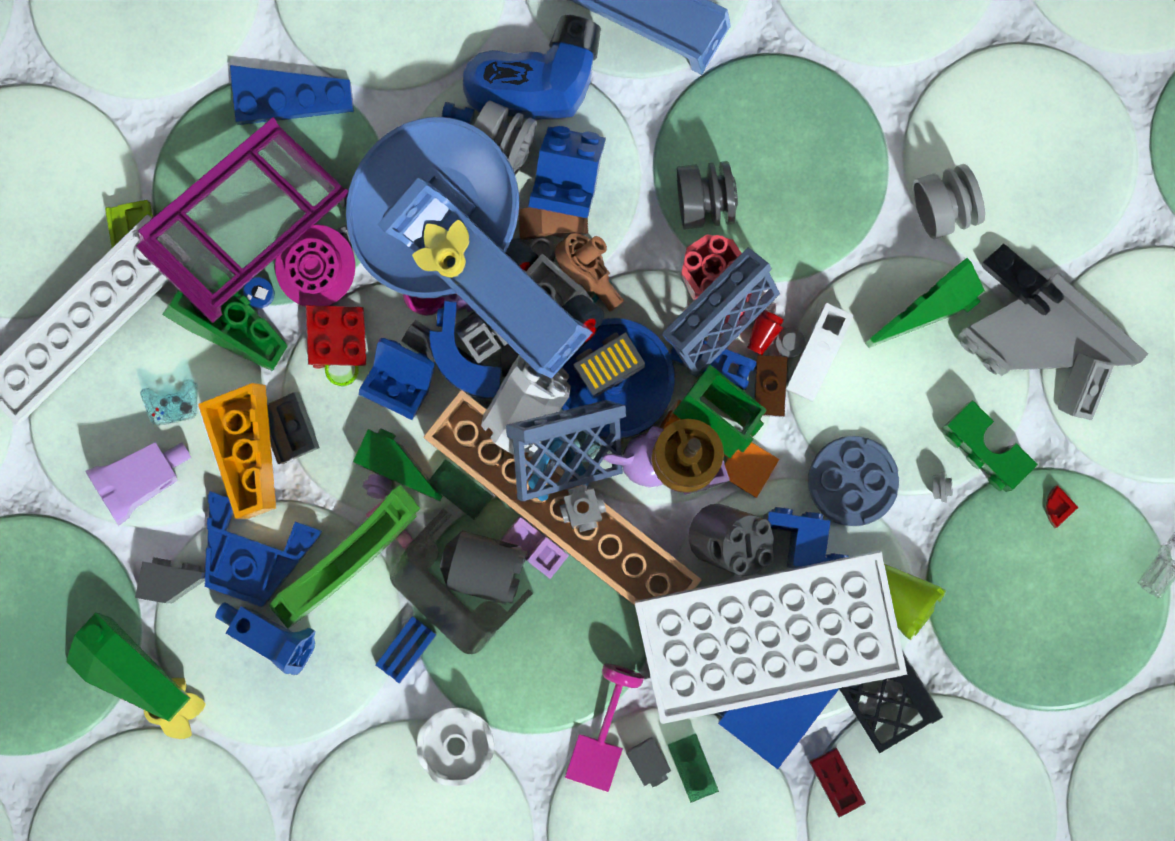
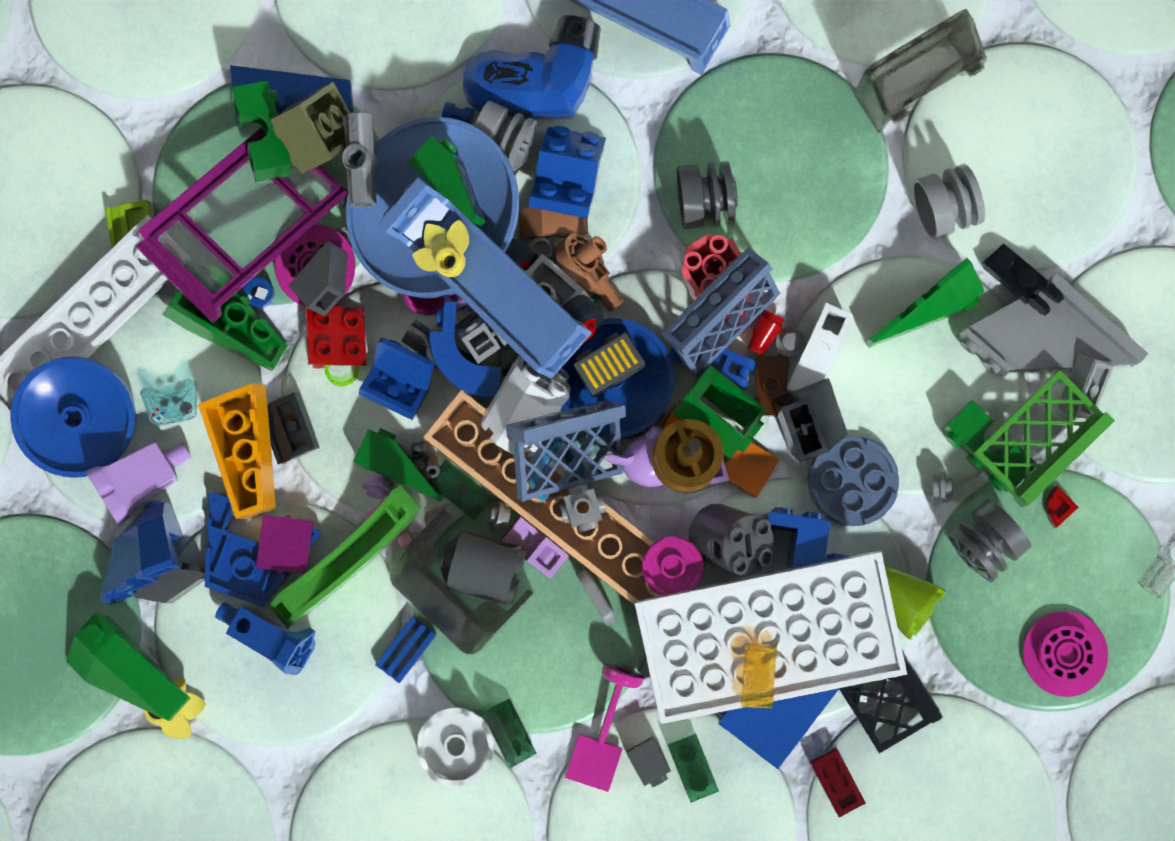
(73, 416): none -> blue dish
(142, 552): none -> blue brick
(257, 106): none -> green arch
(284, 544): none -> magenta piece
(313, 127): none -> olive brick
(322, 279): none -> dark grey slope
(361, 177): none -> light grey piece
(430, 460): none -> dark grey arm
(448, 175): none -> green slope
(498, 517): none -> light grey plate
(509, 733): none -> clear green plate
(597, 597): none -> light grey tile
(672, 565): none -> dark pink tile
(758, 675): none -> clear yellow tile
(810, 420): none -> black slope
(919, 68): none -> clear smoke windscreen
(983, 545): none -> flat silver wheel
(1062, 457): none -> bright green fence
(1065, 654): none -> dark pink wheel

